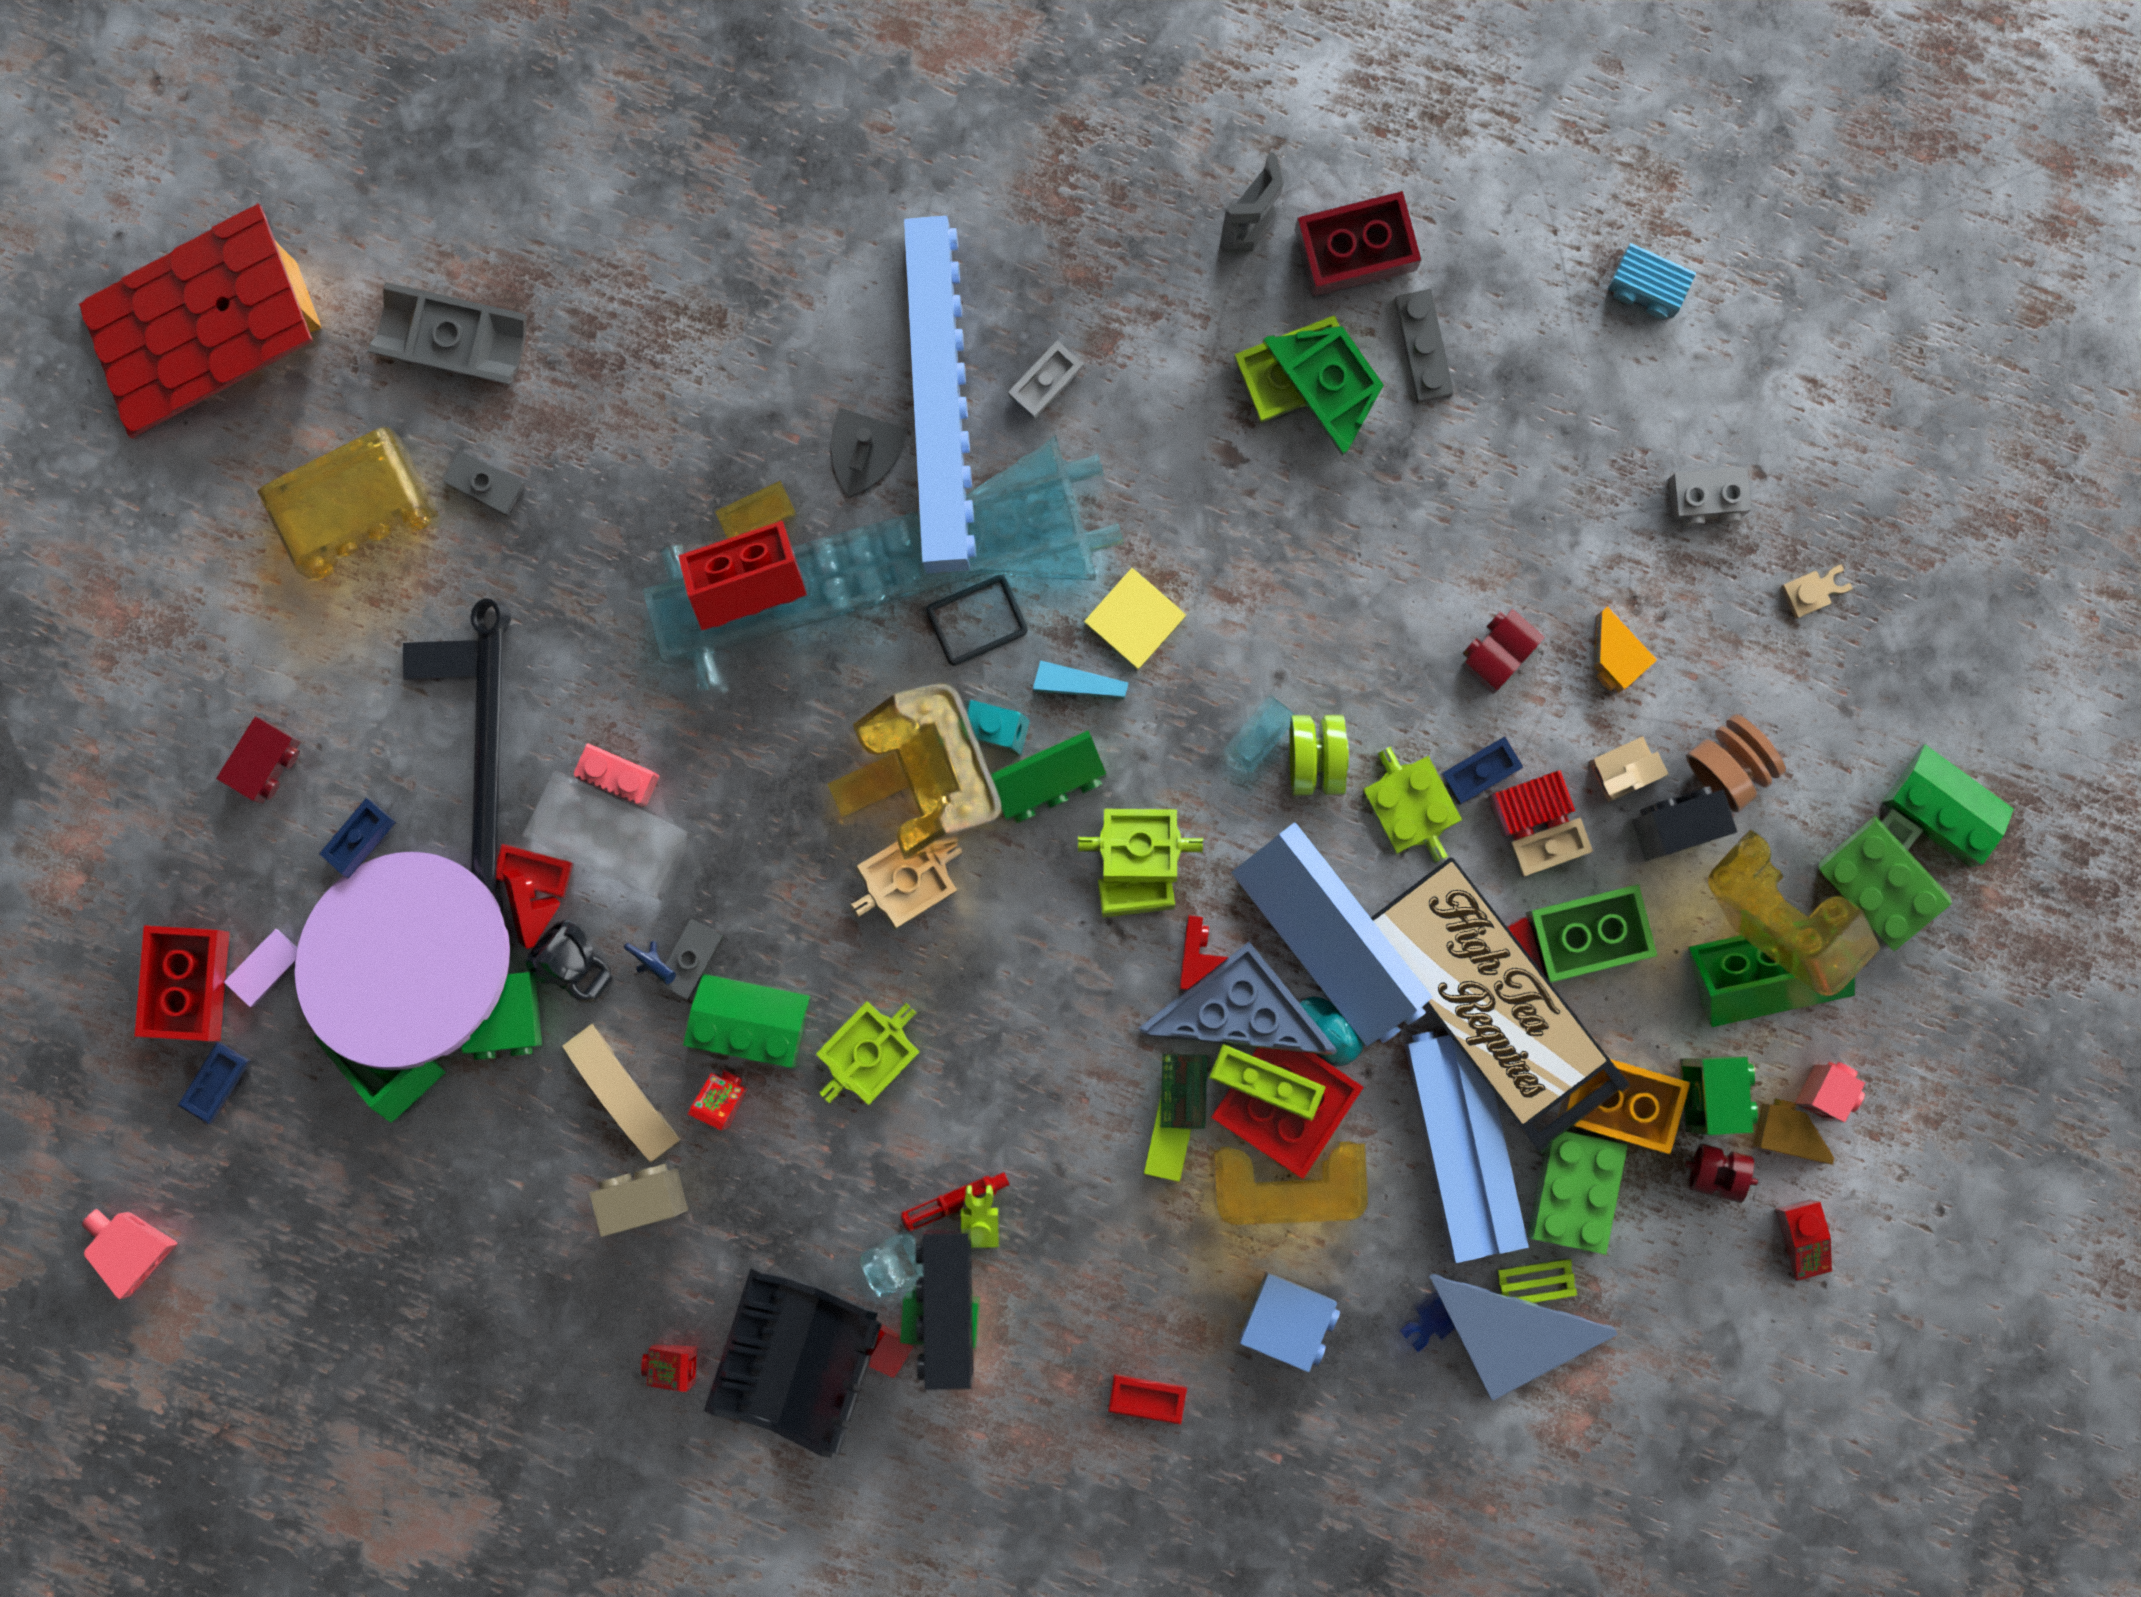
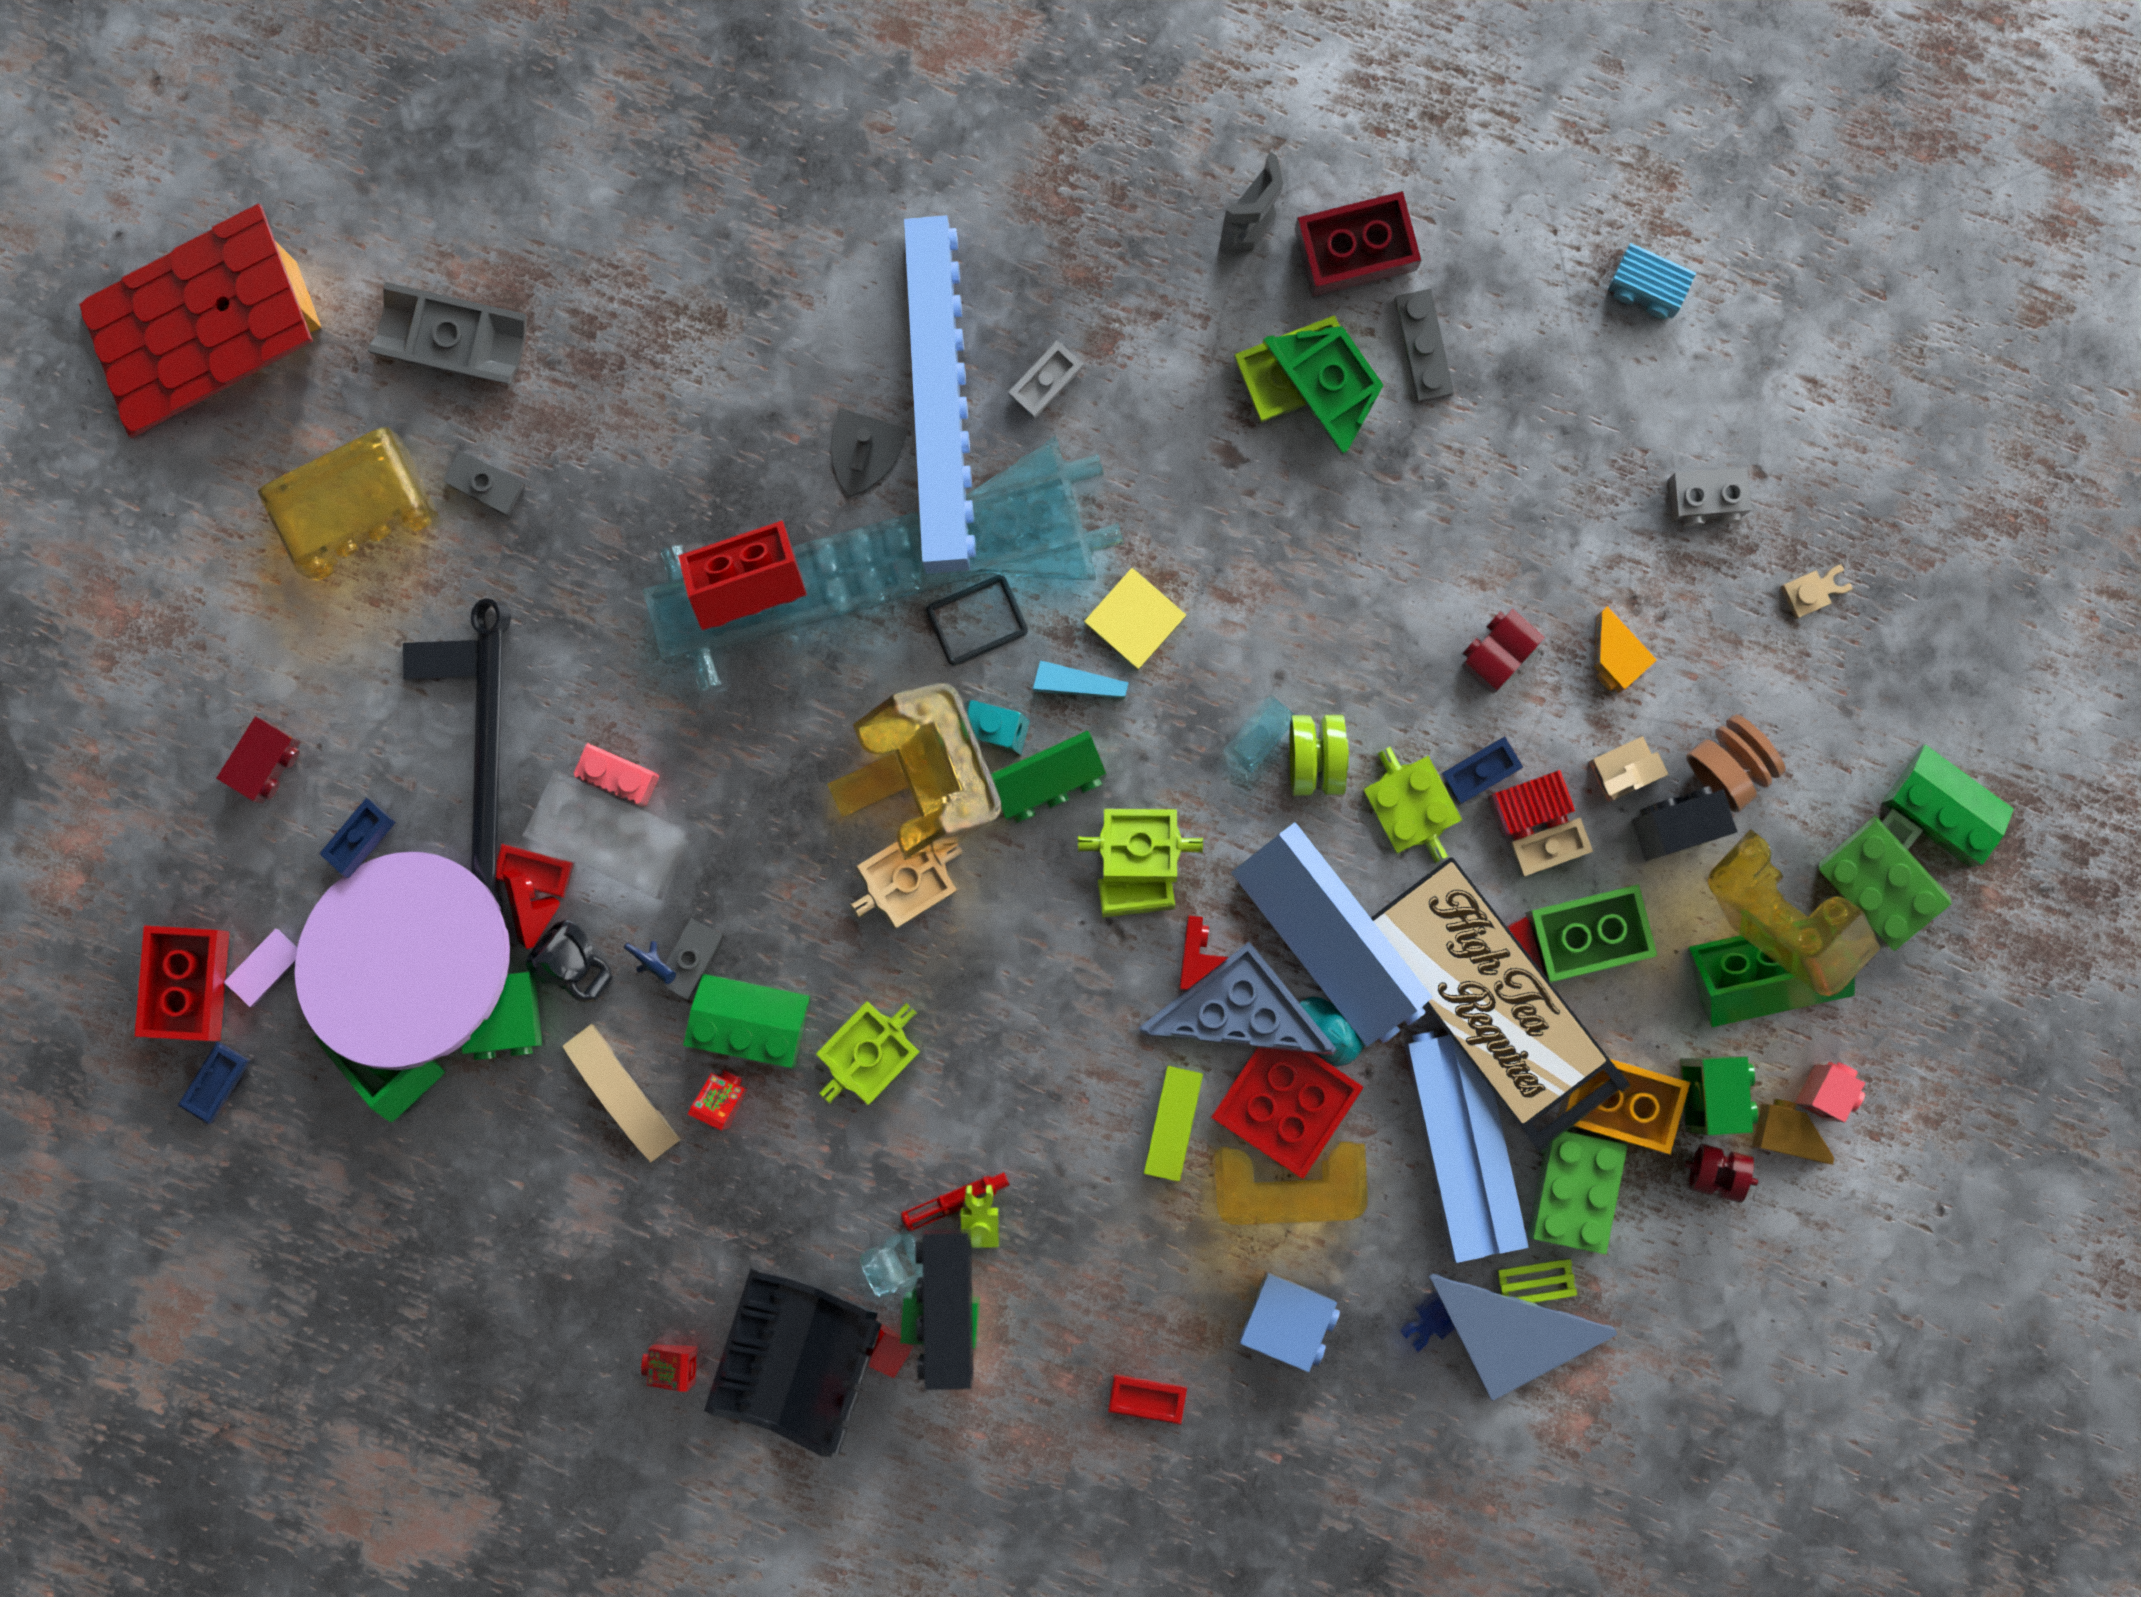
(125, 1250): coral torso -> none
(634, 1203): dark tan brick -> none
(756, 510): clear yellow plate -> none
(1183, 1091): clear green slope -> none
(1267, 1082): lime tile -> none
(1806, 1238): red slope -> none

